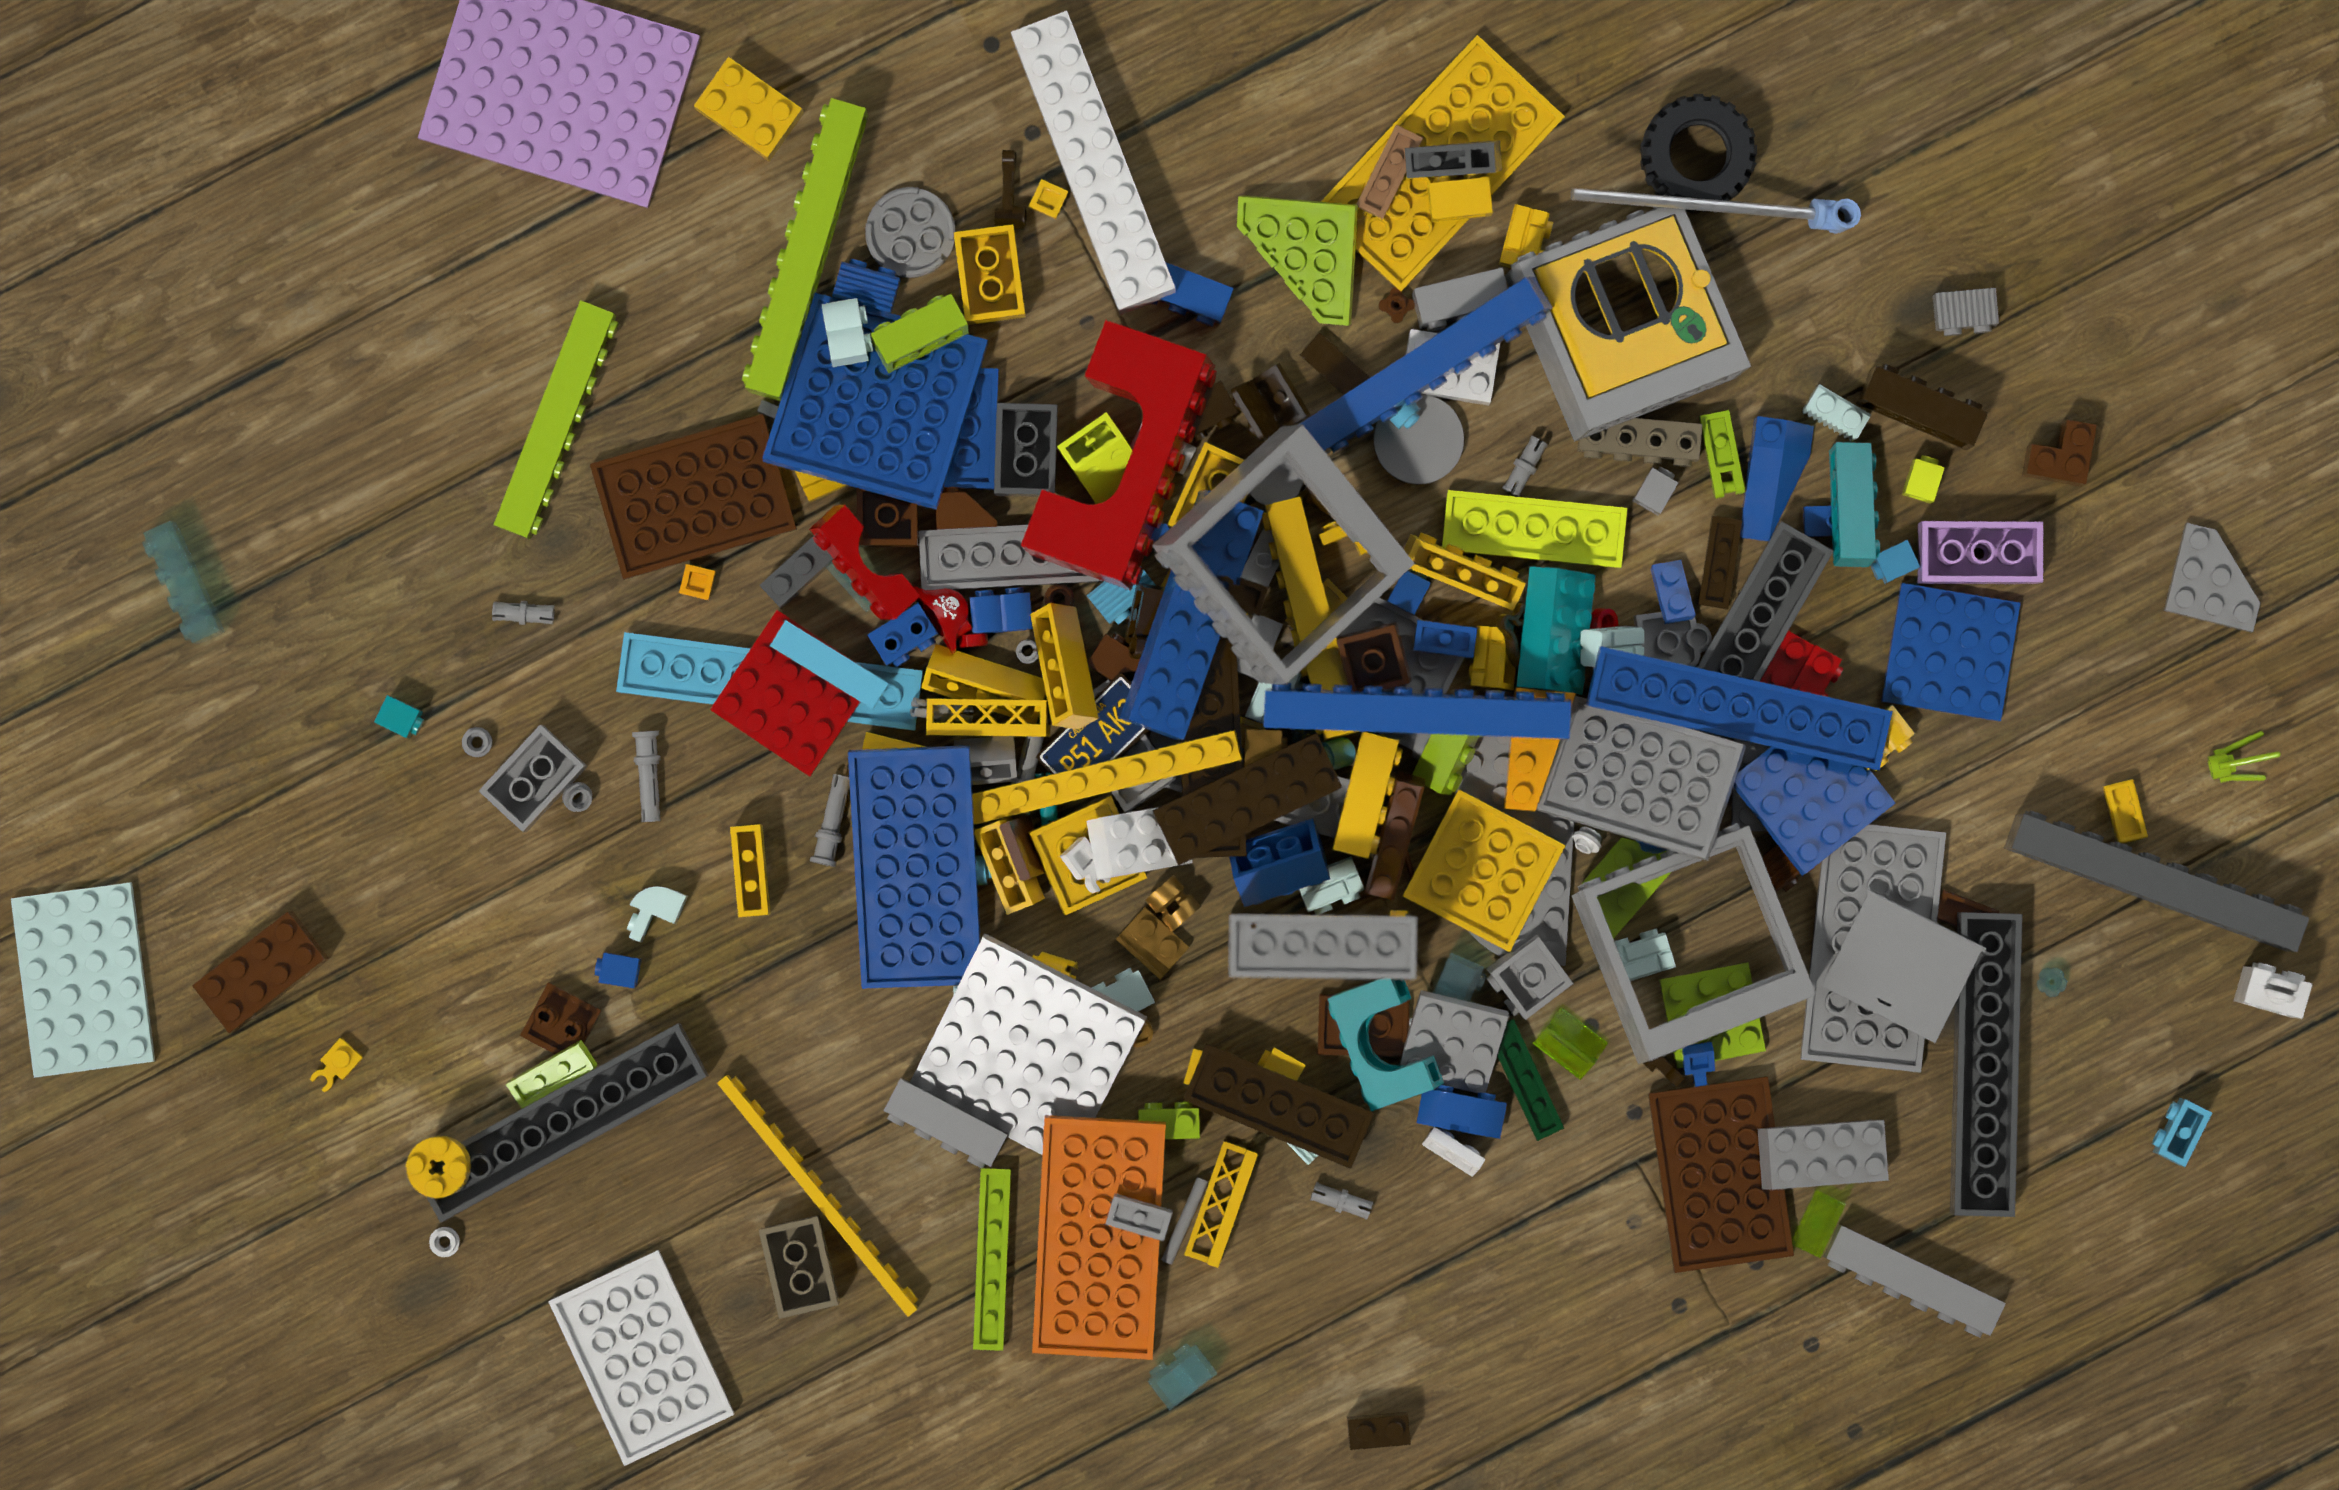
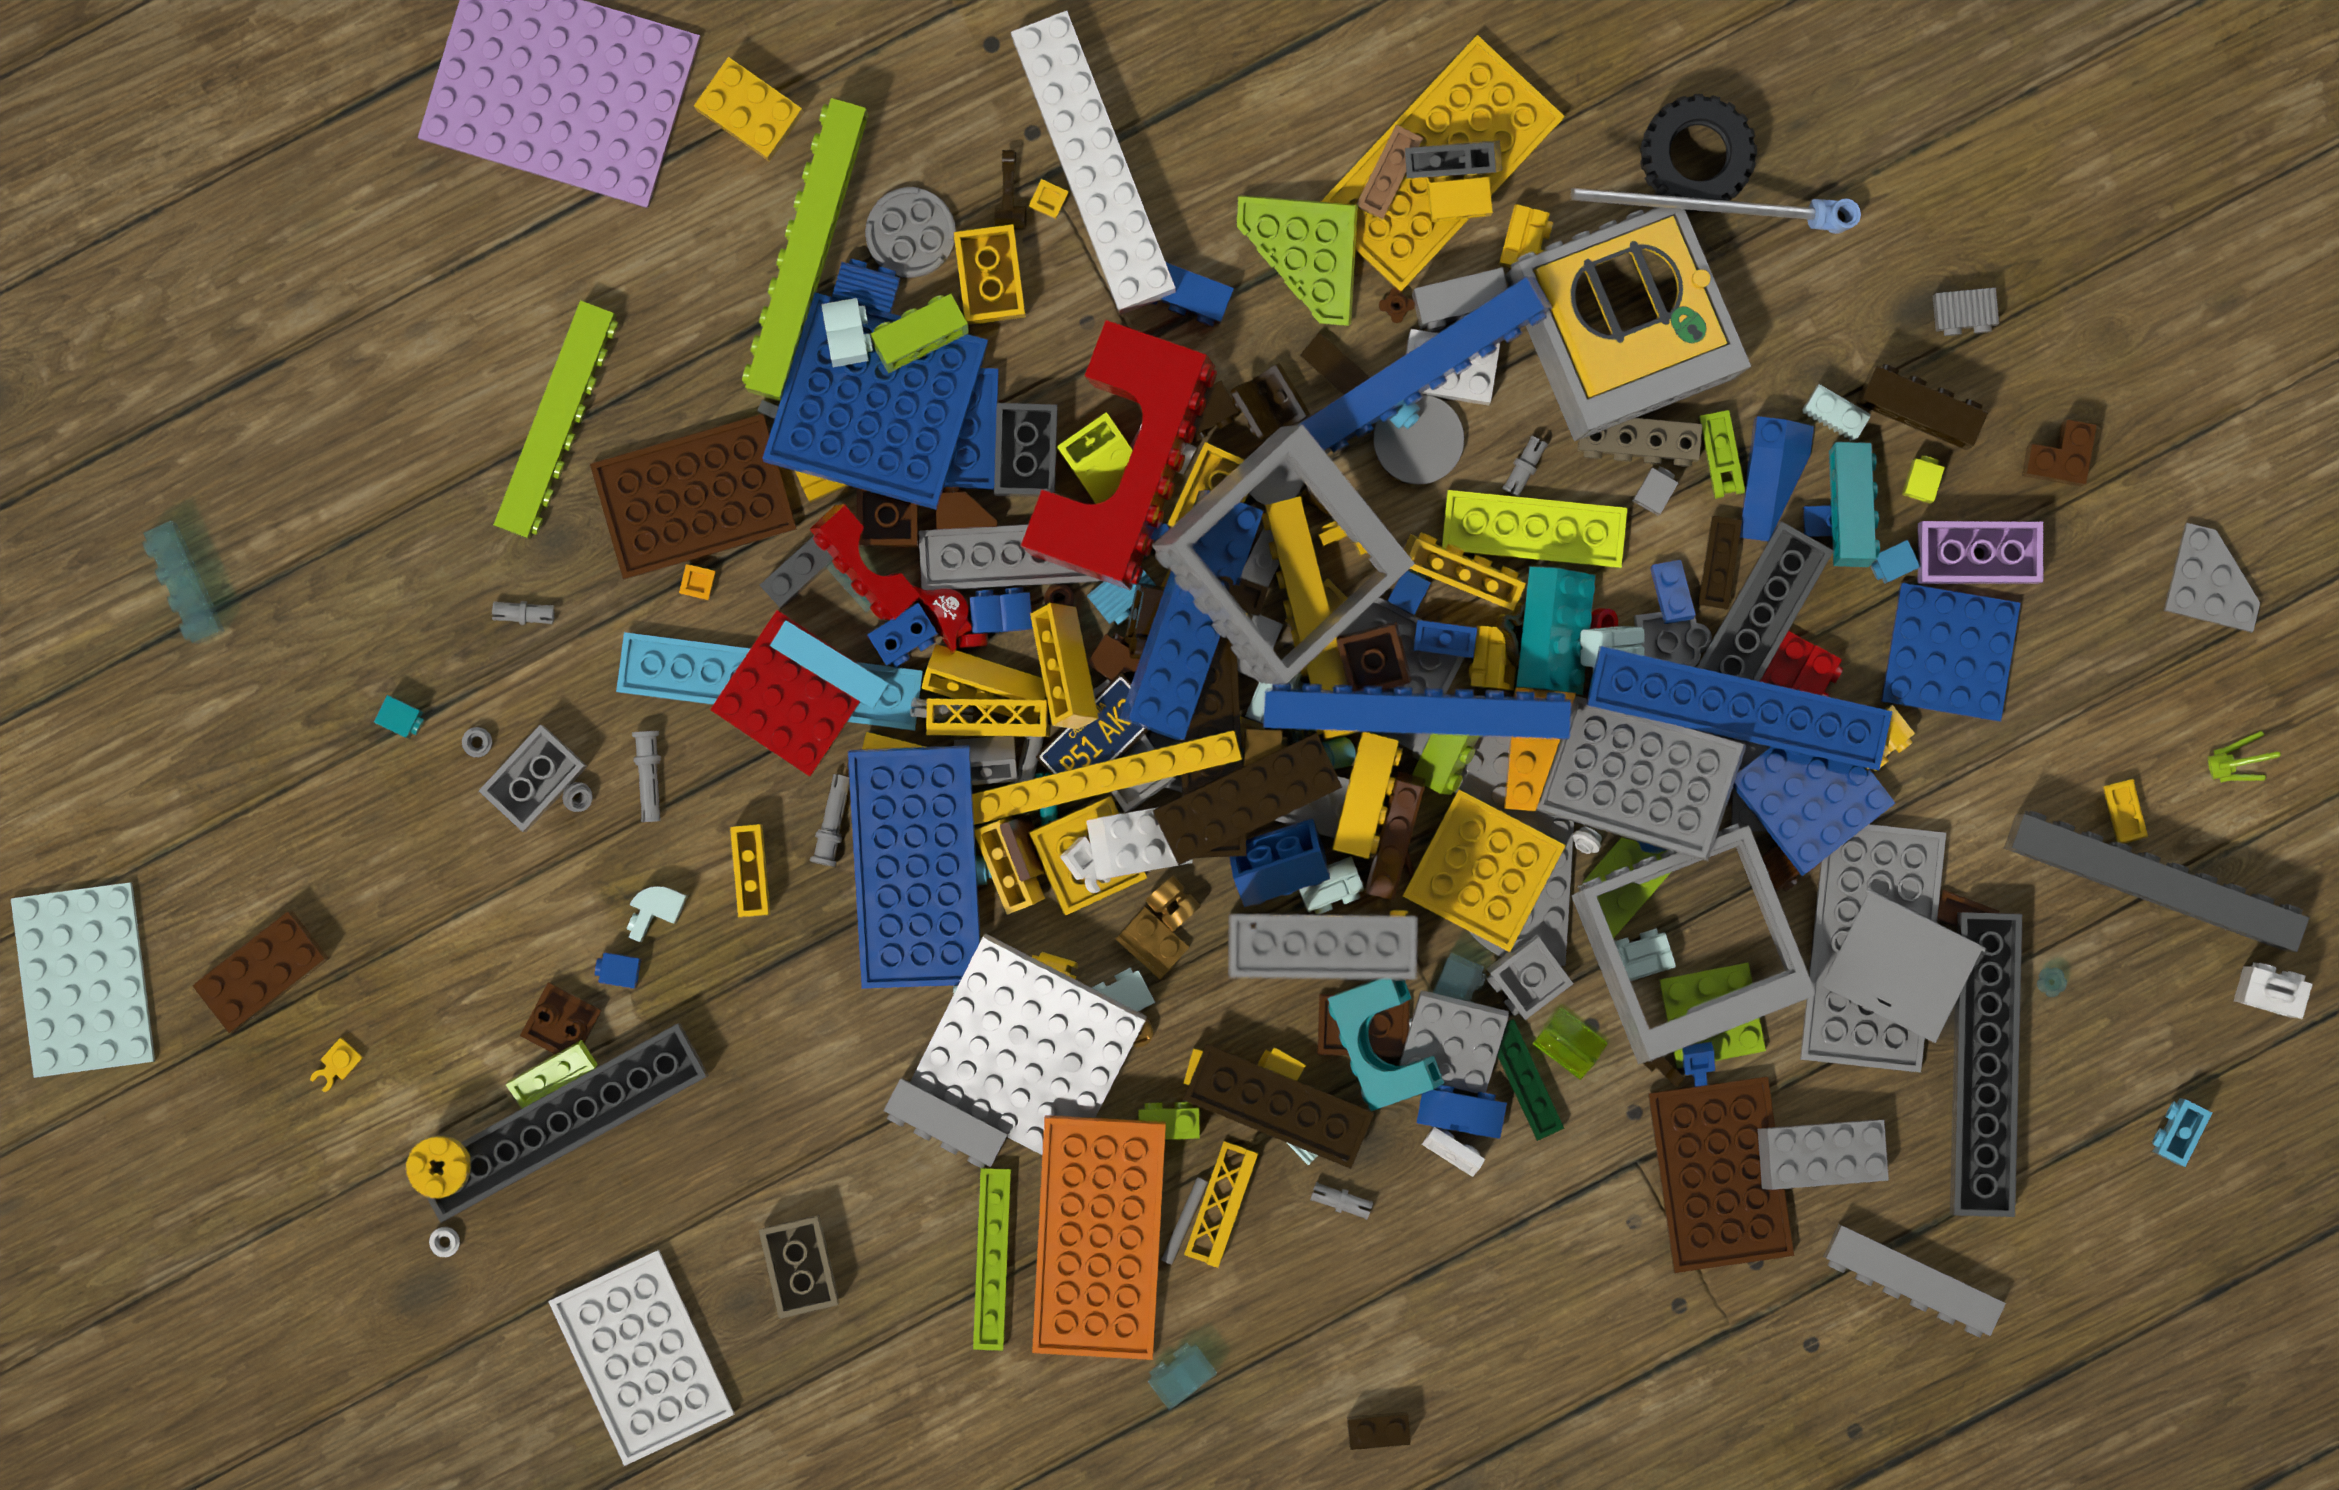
(826, 1203): yellow plate -> none
(1027, 659): light grey pin -> none
(1139, 1217): light grey plate -> none
(1817, 1223): clear neon green panel -> none

